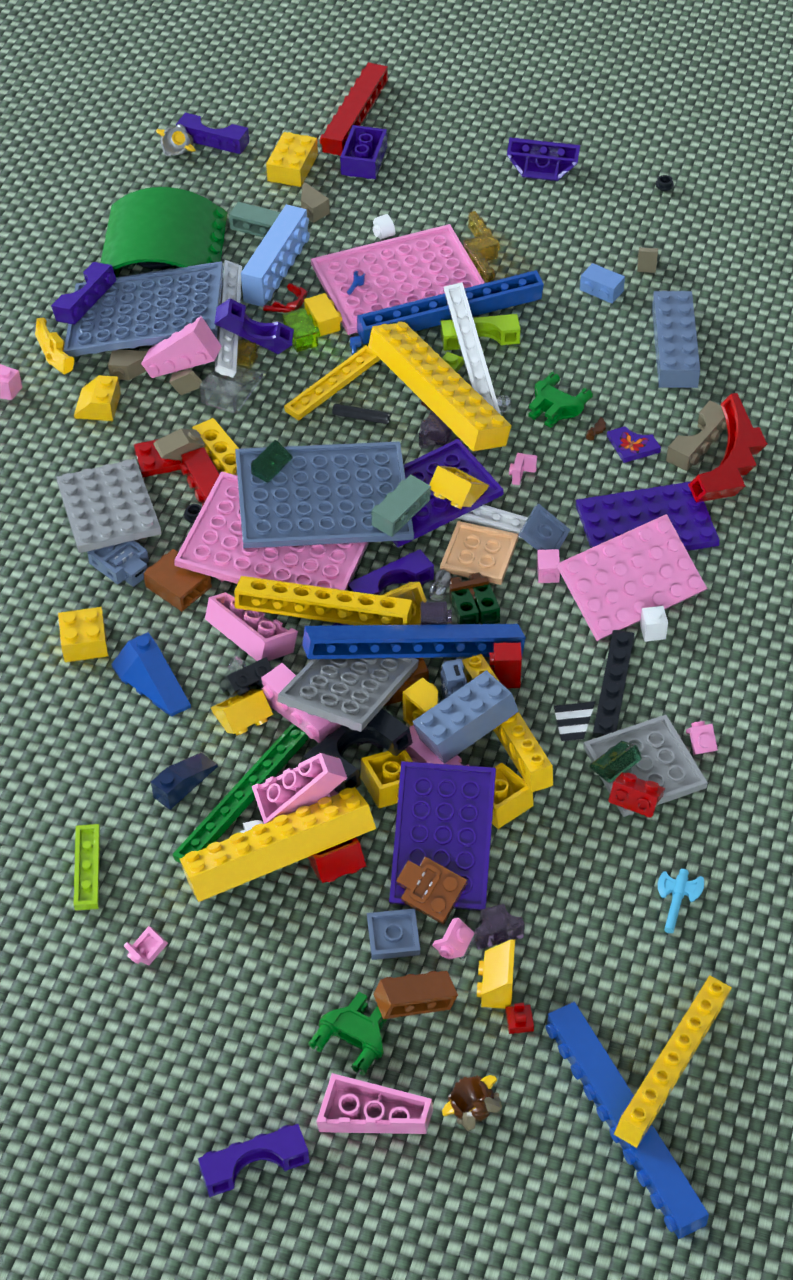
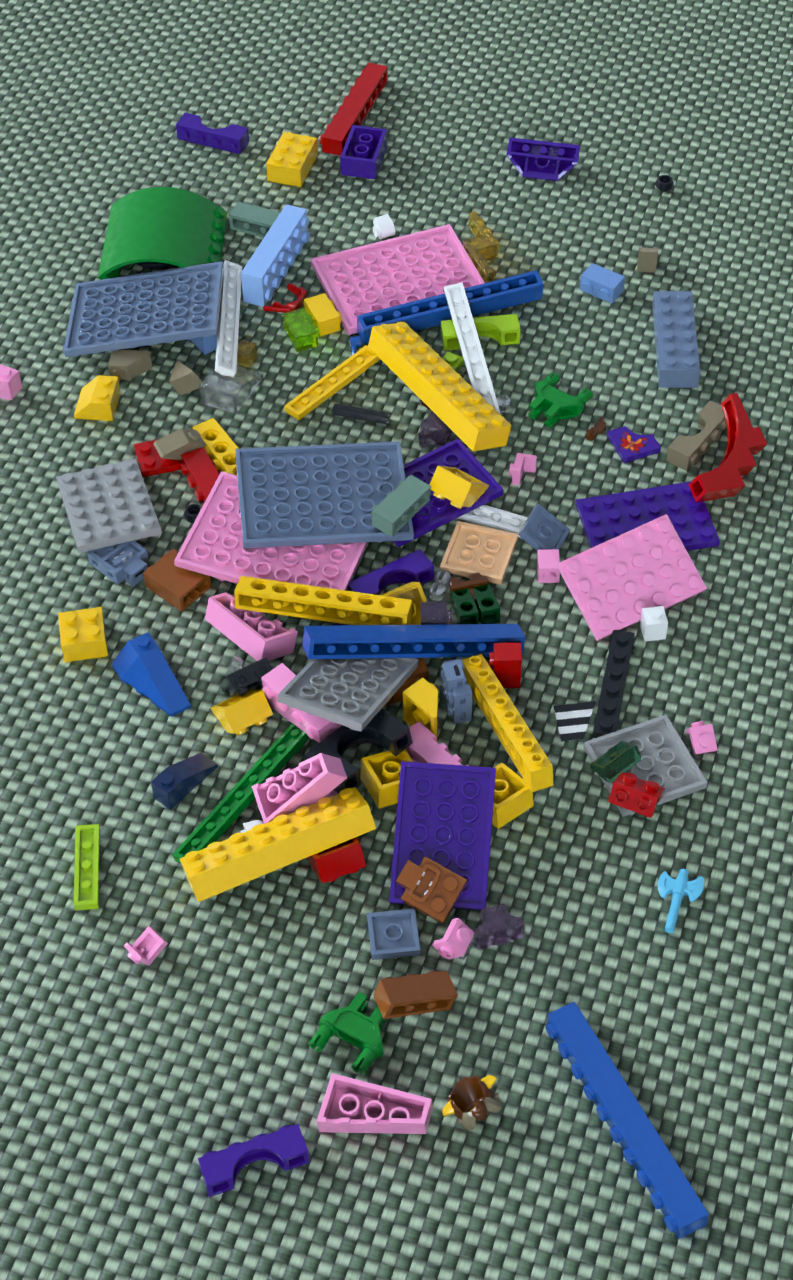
(53, 347): yellow plate -> none
(73, 306): dark purple arch -> none
(176, 140): light grey hair -> none
(183, 350): bright pink wedge -> none
(270, 461): clear green slope -> none
(271, 336): dark purple arch -> none
(315, 203): dark tan slope -> none
(357, 281): blue hand -> none
(465, 716): sand blue brick -> none
(497, 976): yellow slope -> none
(519, 1018): red tile -> none
(672, 1062): yellow brick -> none

